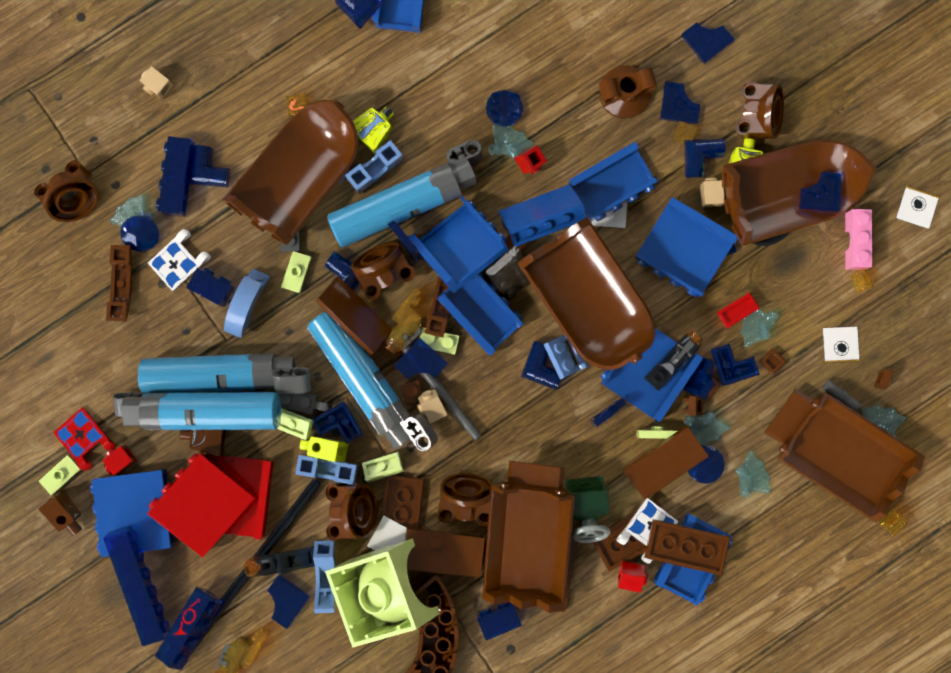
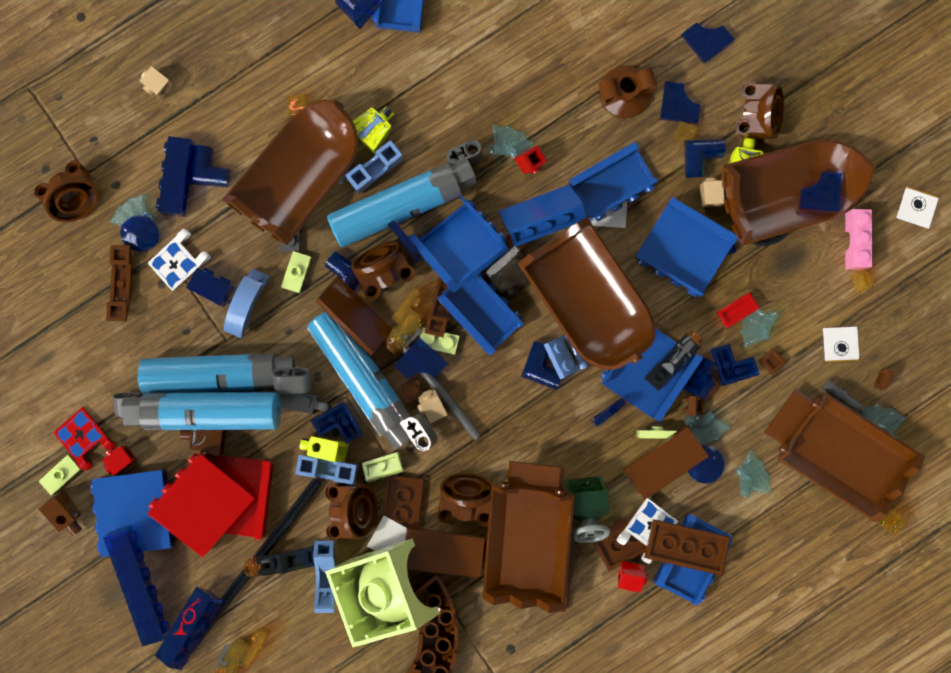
(287, 600): clear blue tile -> none
(295, 424): yellowish green plate -> none
(498, 620): clear blue brick -> none
(504, 108): clear blue dish -> none

